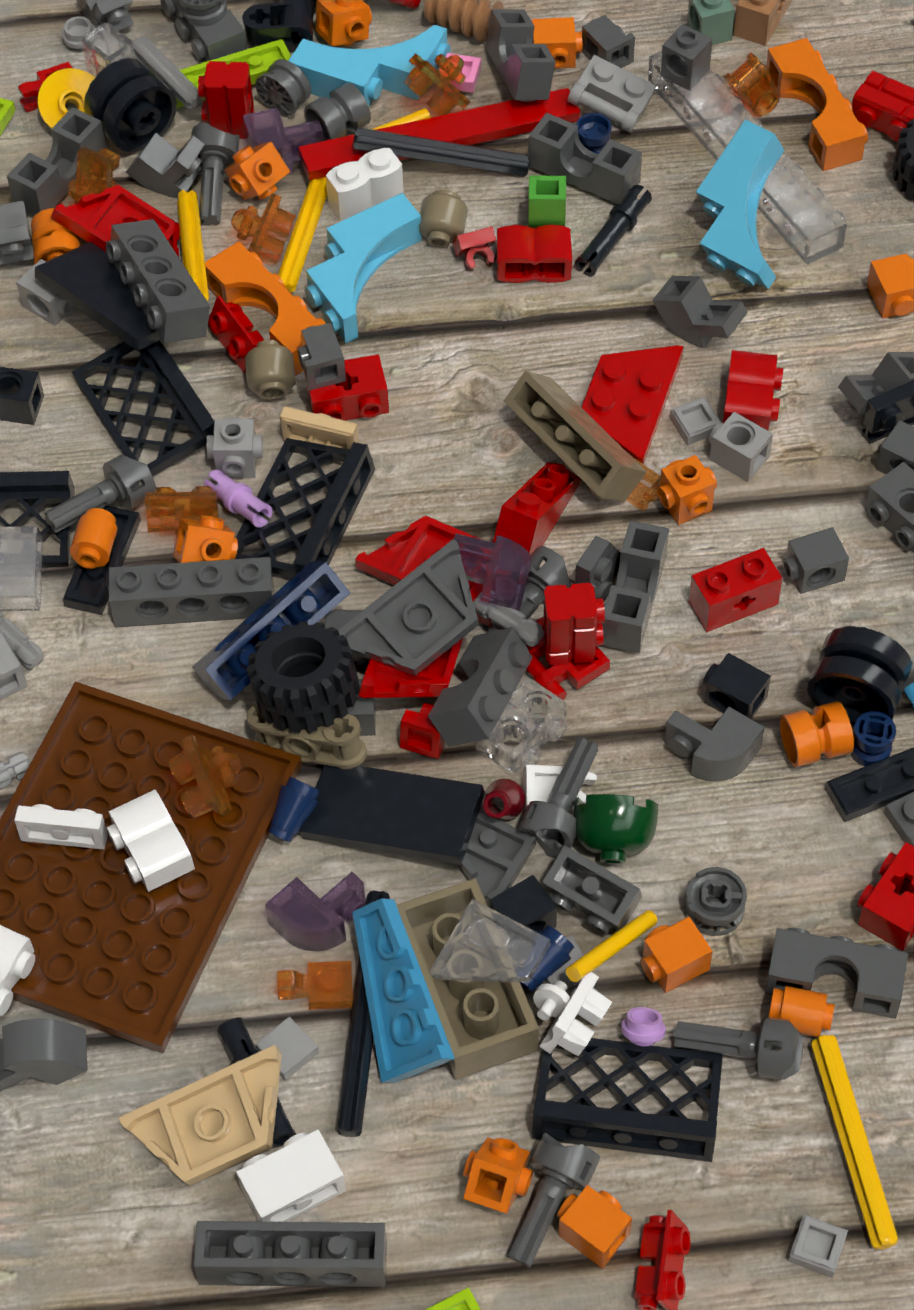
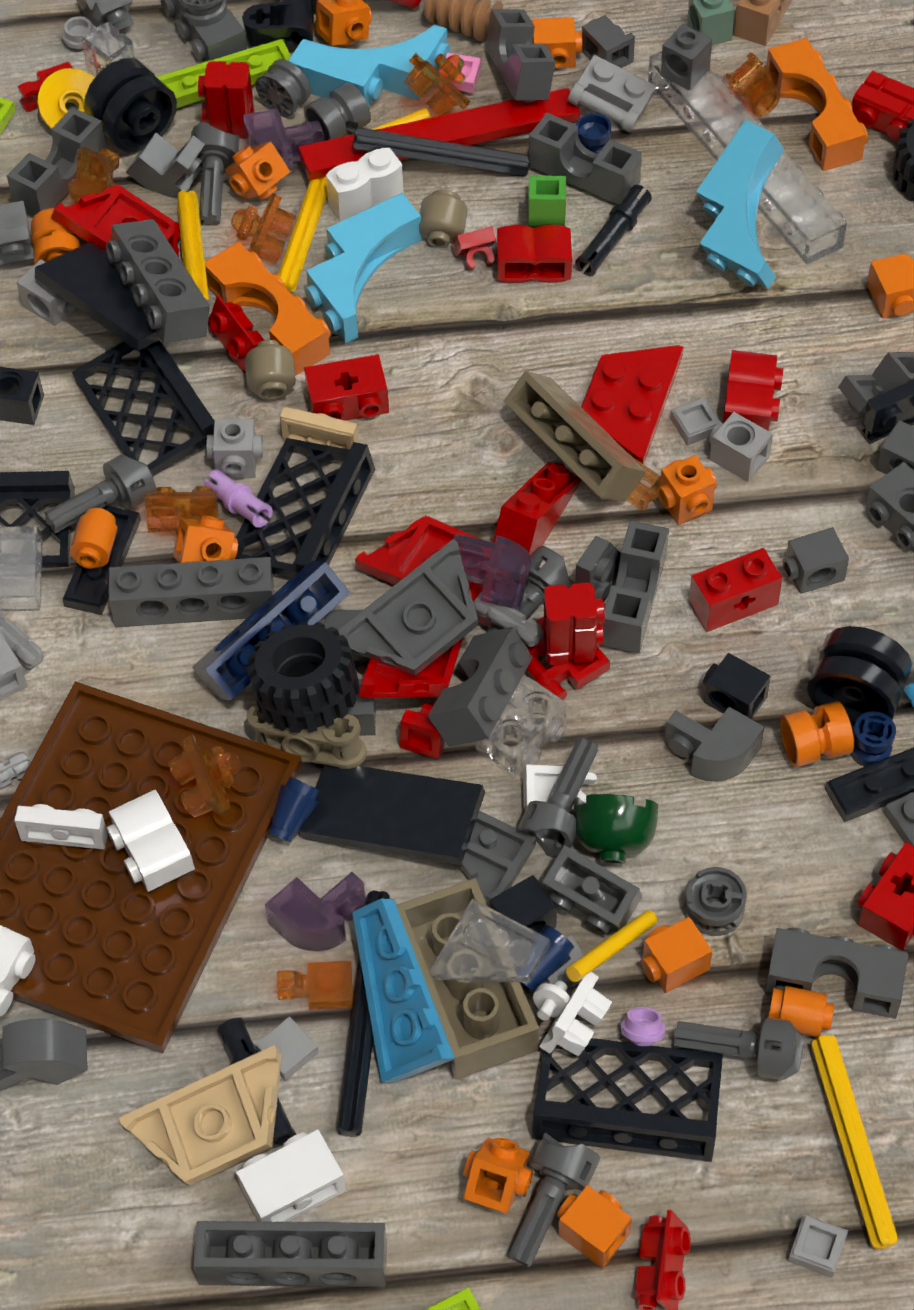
(167, 72): light grey axle -> none
(321, 357): dark grey brick -> none
(510, 793): dark red cone -> none
(692, 312): dark grey brick -> none

